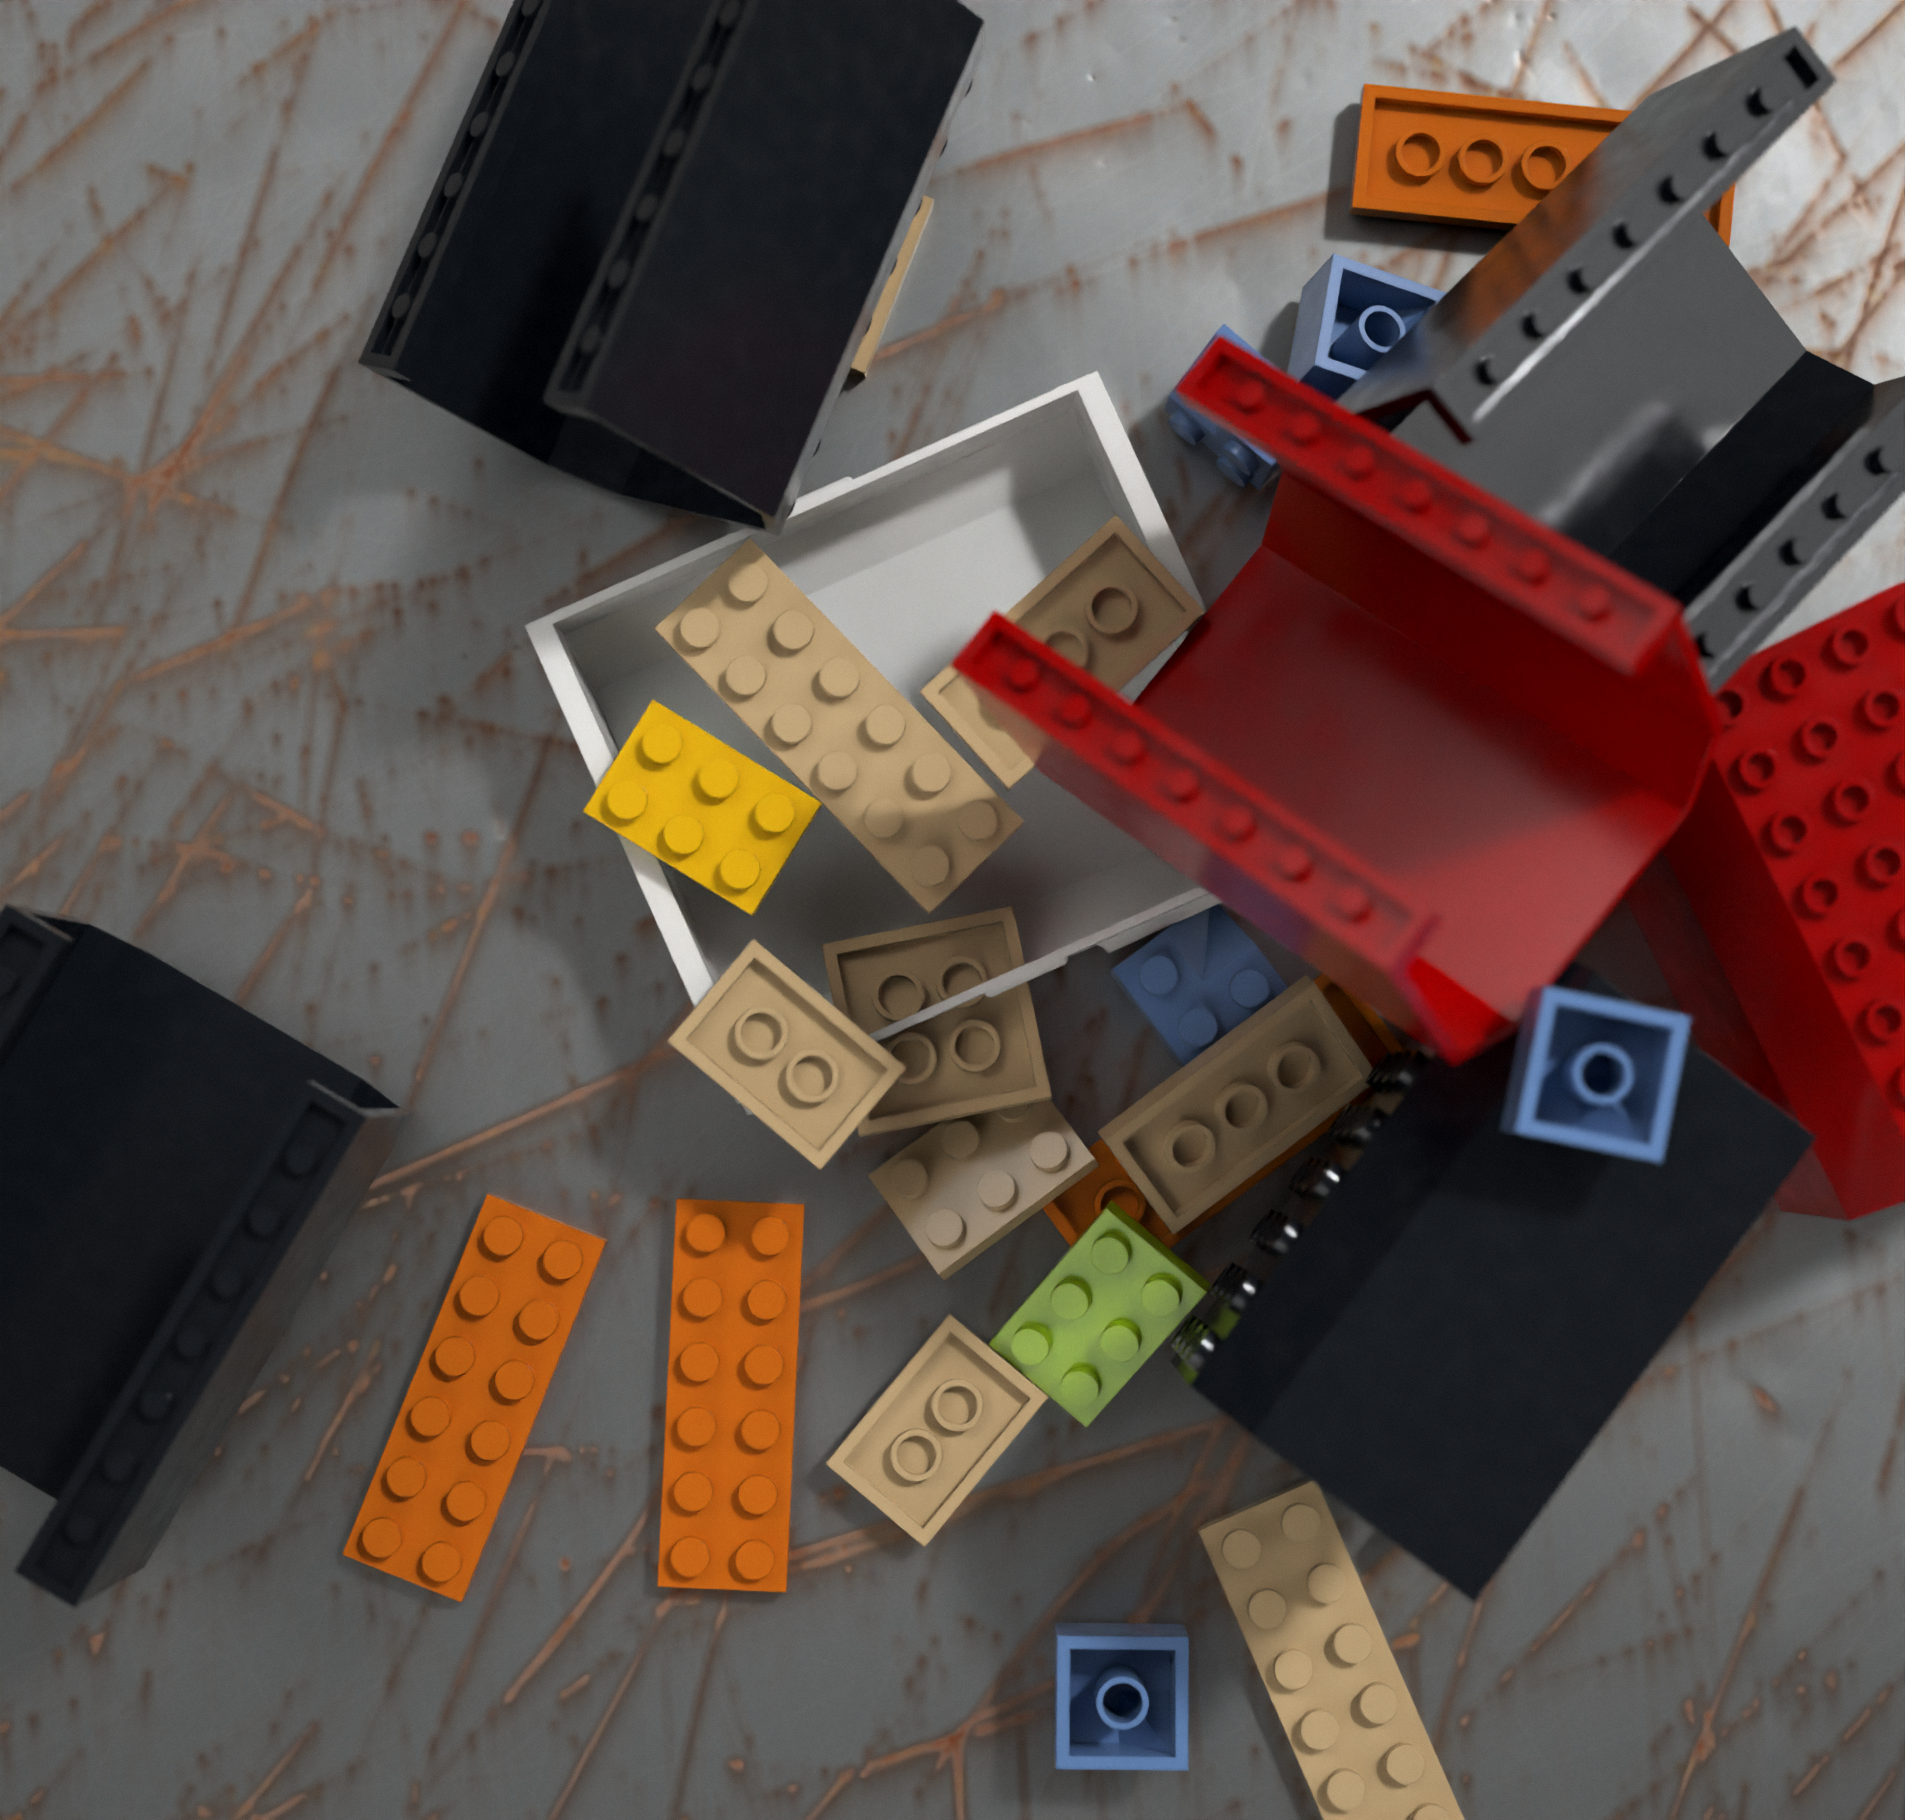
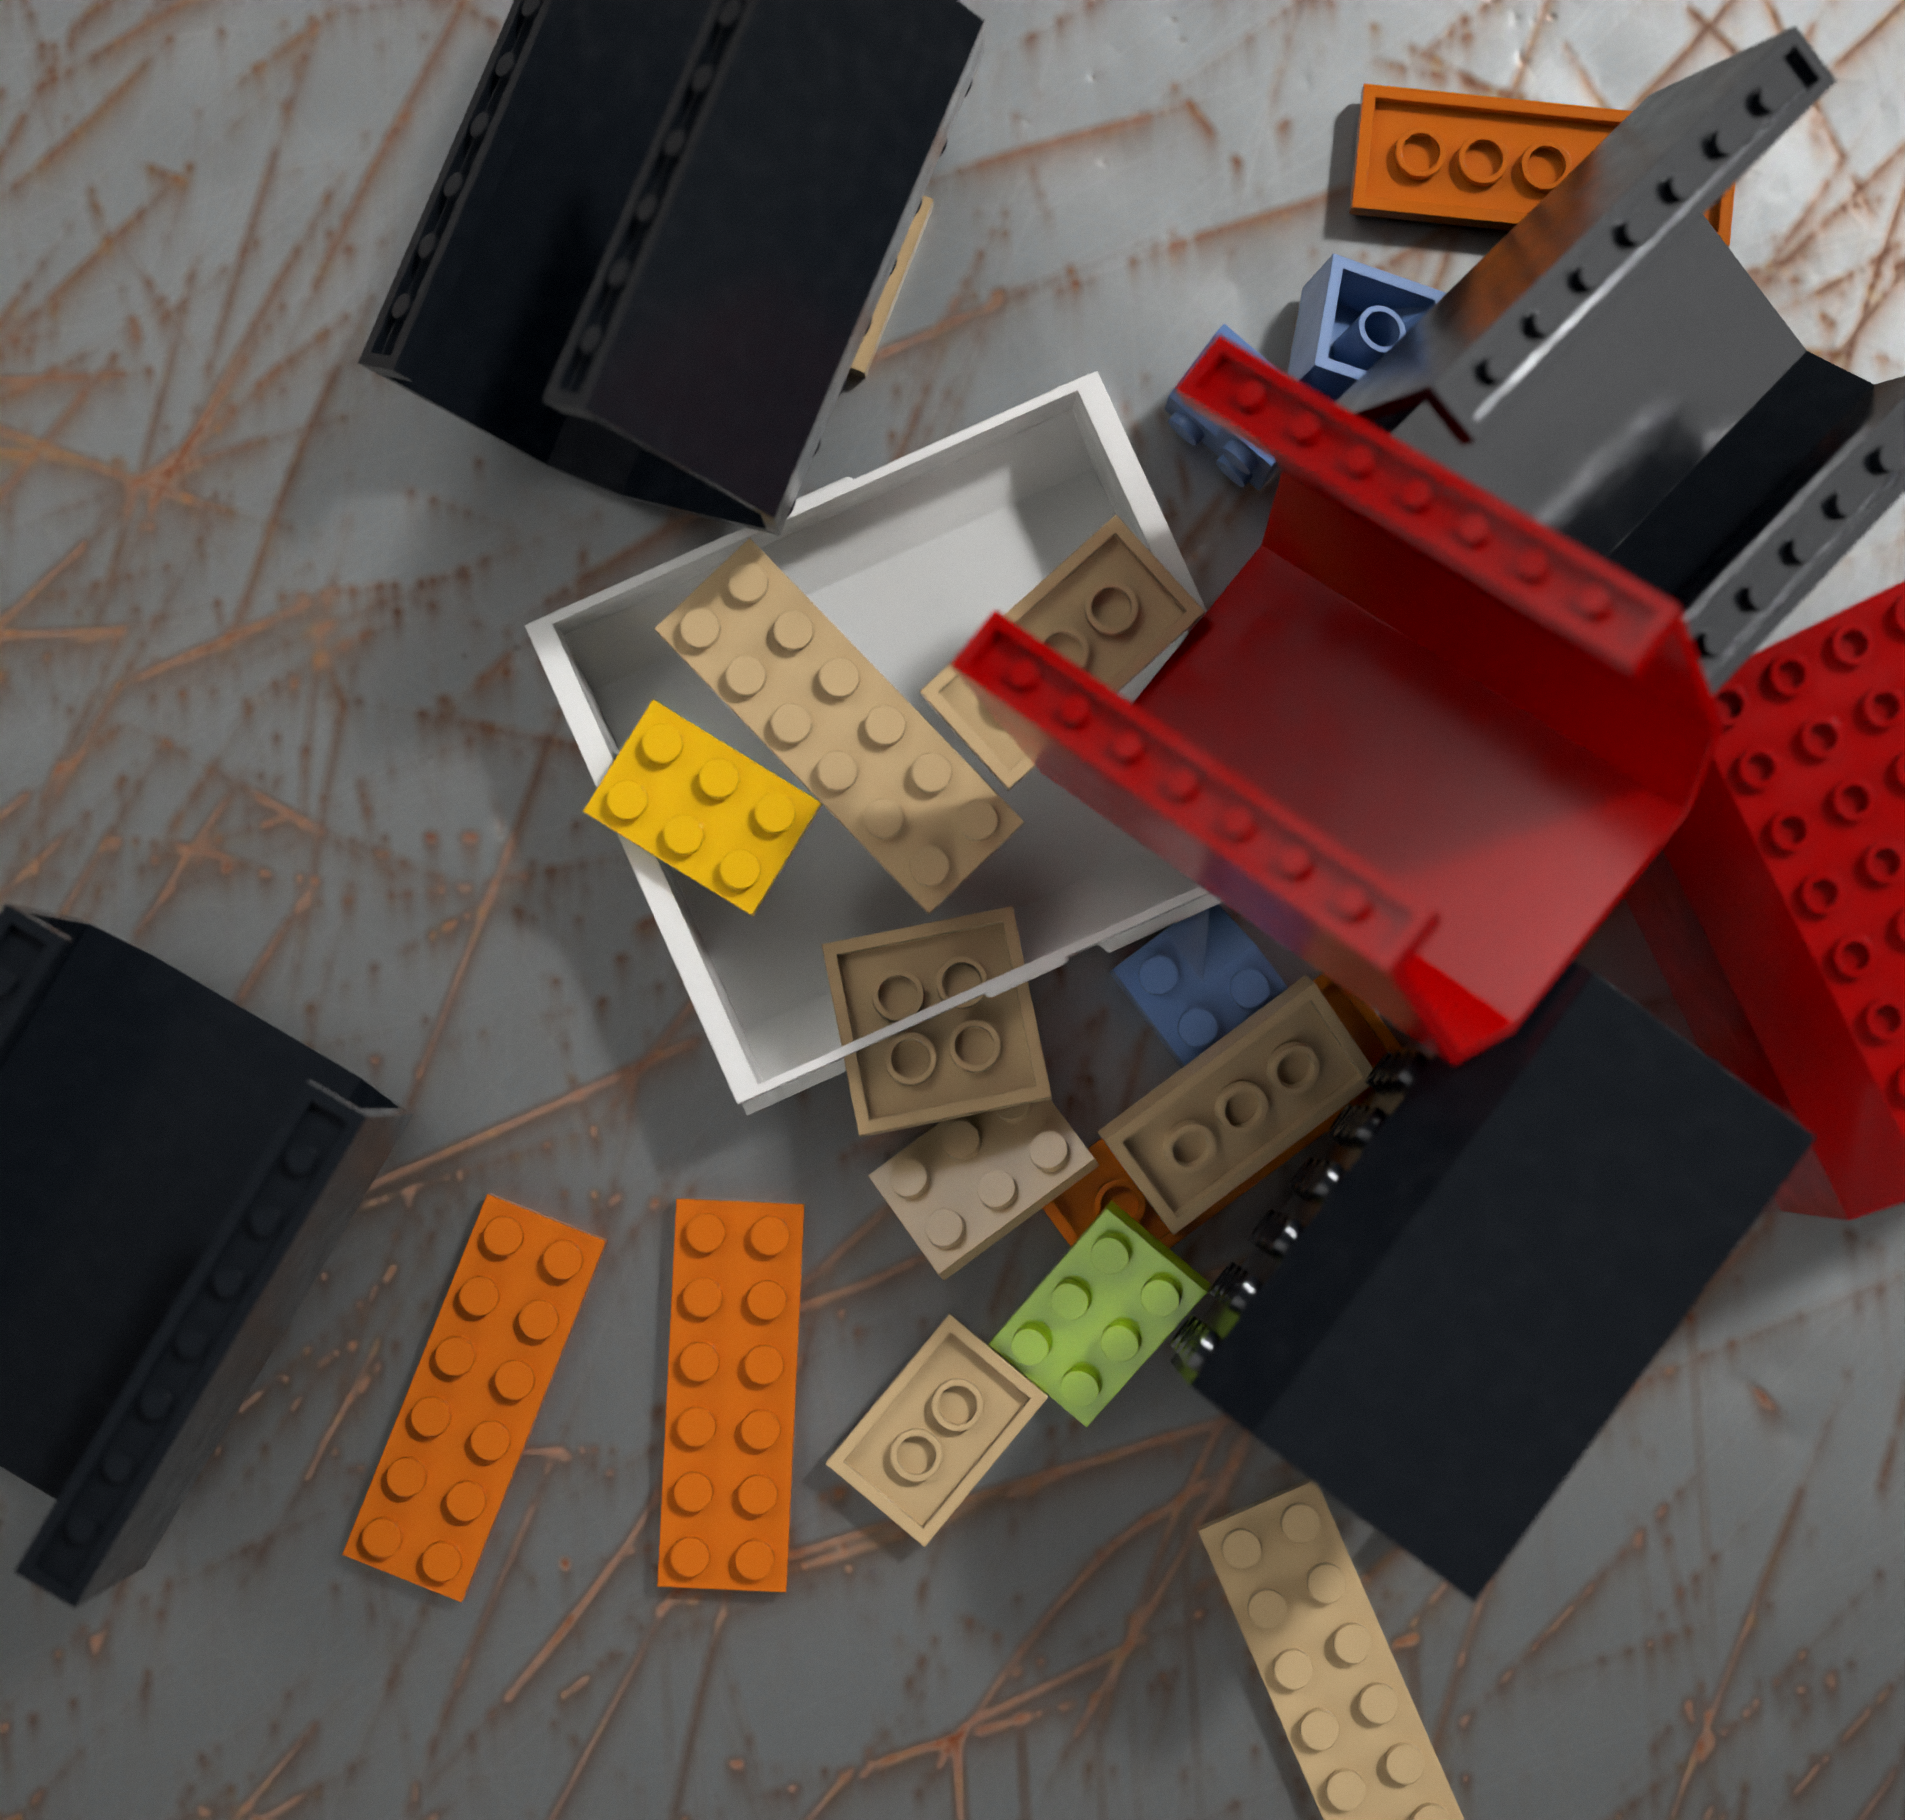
(787, 1054): tan plate -> none
(1121, 1696): medium blue slope -> none
(1595, 1073): medium blue slope -> none

